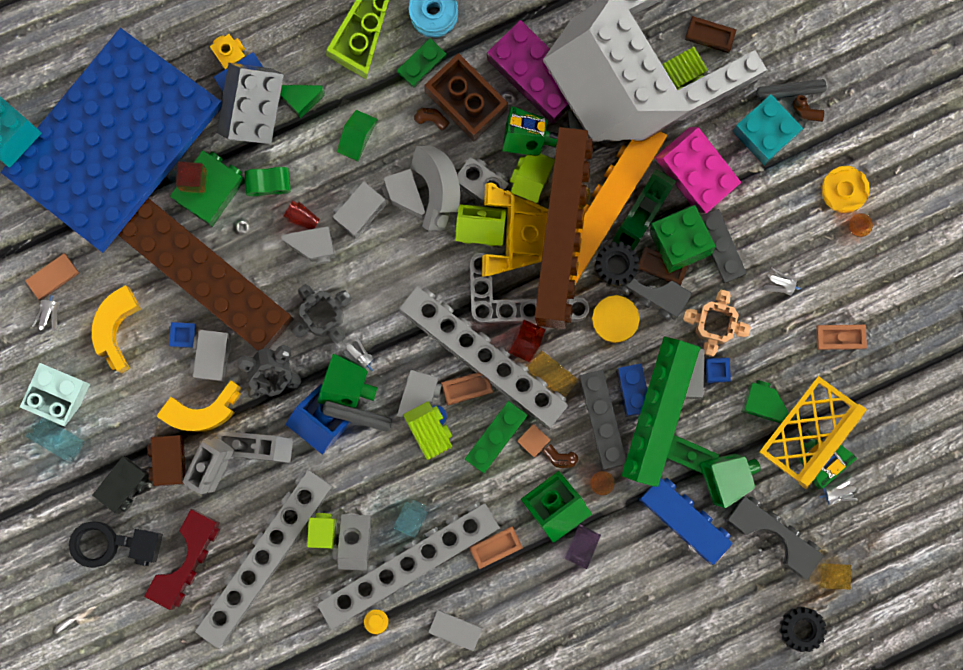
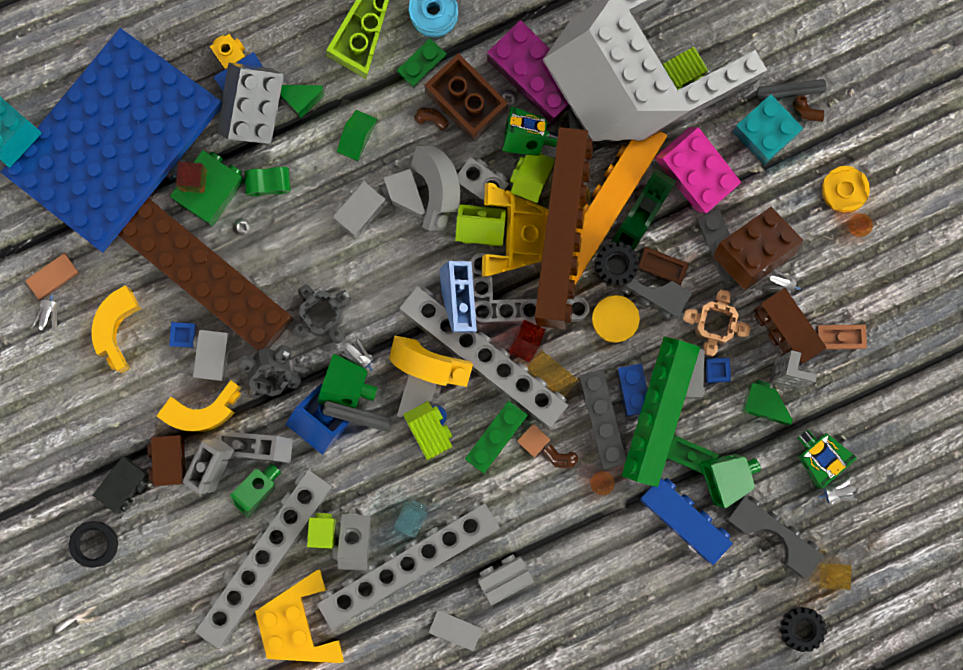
(54, 394): light aqua slope -> none
(56, 439): clear light blue panel -> none
(143, 546): black brick -> none
(198, 532): dark red arch -> none
(248, 498): none -> green torso
(286, 626): none -> yellow wing
(301, 216): clear red cone -> none
(312, 244): light grey slope -> none
(376, 621): yellow plate -> none
(423, 364): none -> yellow arch
(458, 295): none -> medium blue slope
(466, 388): nougat tile -> none
(495, 547): nougat tile -> none
(504, 580): none -> light grey brick
(556, 506): green slope -> none
(582, 547): clear purple slope -> none
(682, 239): green brick -> none
(710, 34): reddish brown tile -> none
(757, 248): none -> reddish brown brick
(786, 372): none -> light grey fence
(788, 326): none -> reddish brown brick
(831, 443): yellow fence -> none

